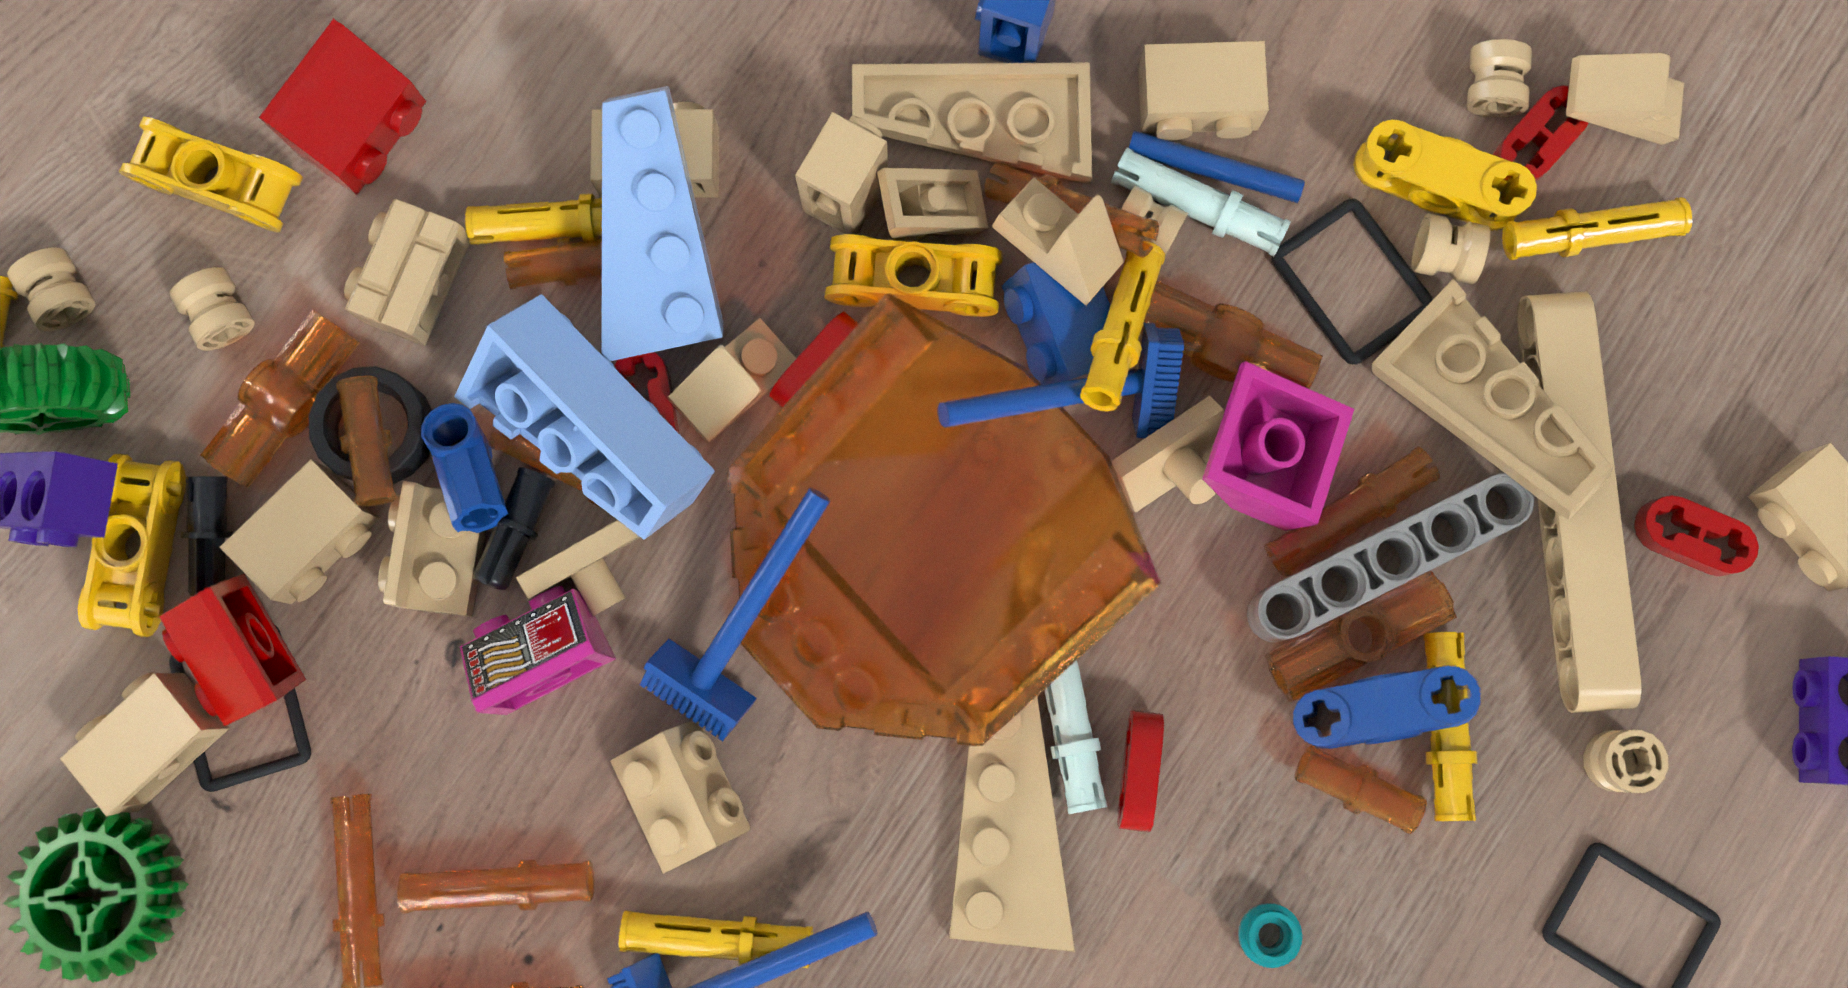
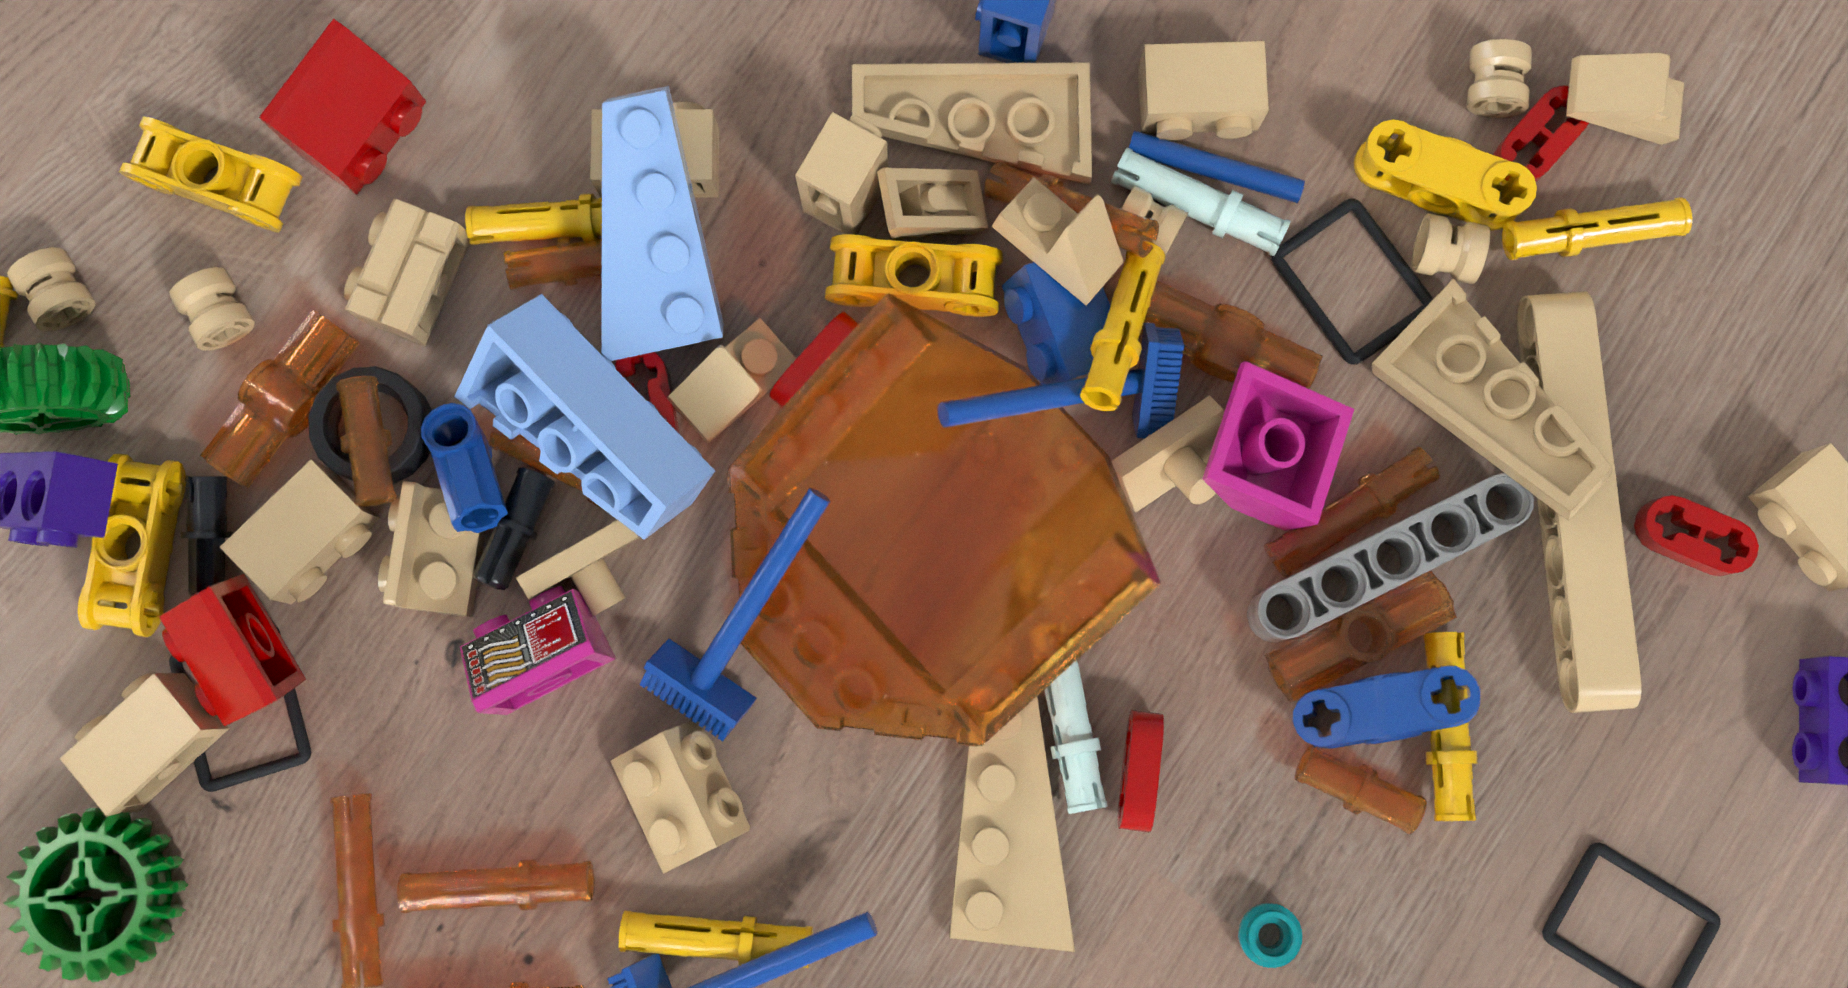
(1611, 757): tan wheel -> none

